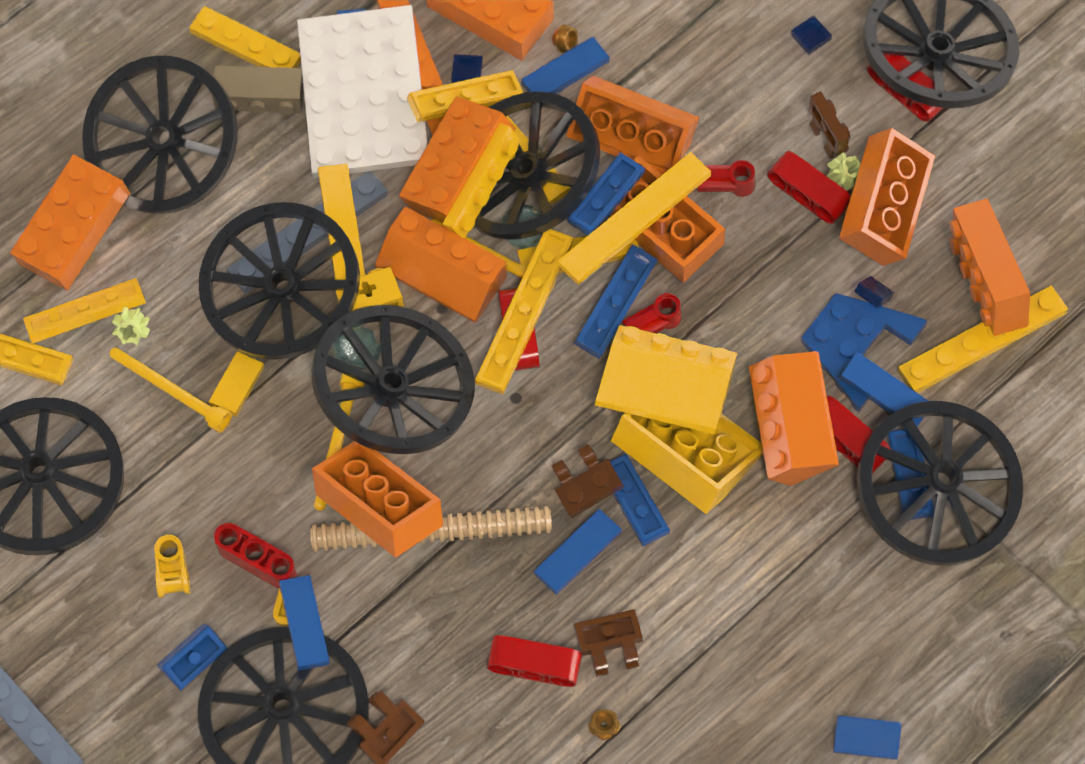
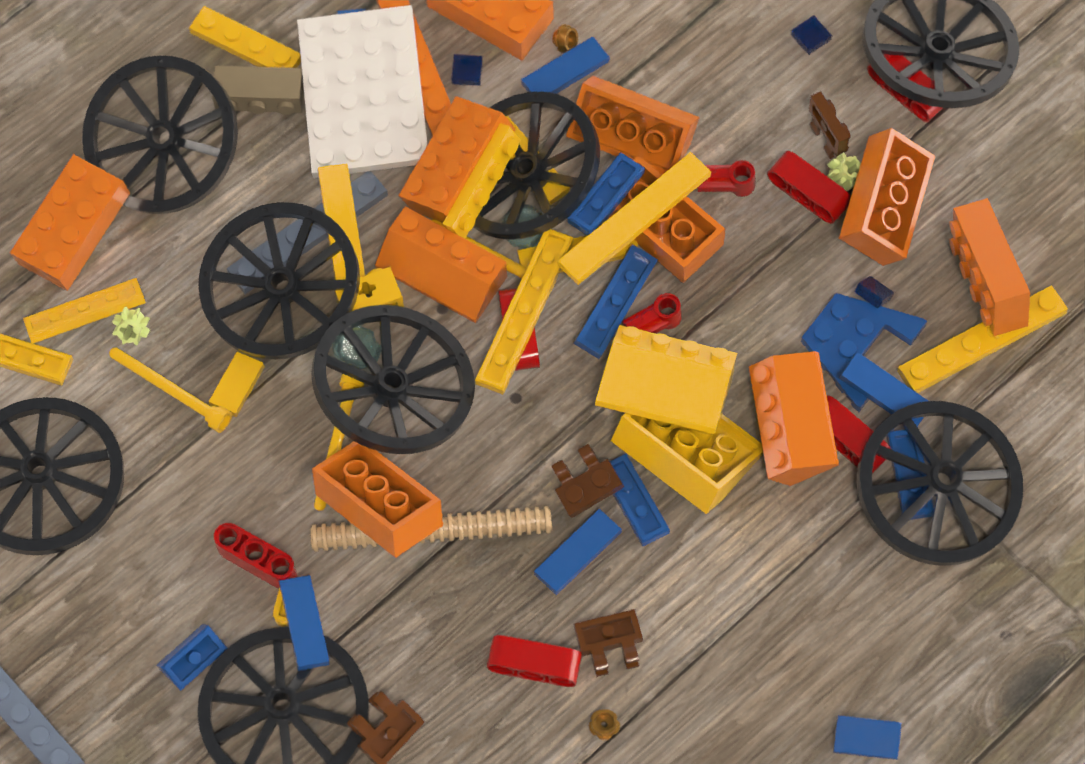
(171, 572): yellow piece -> none
(484, 90): yellow tile -> none

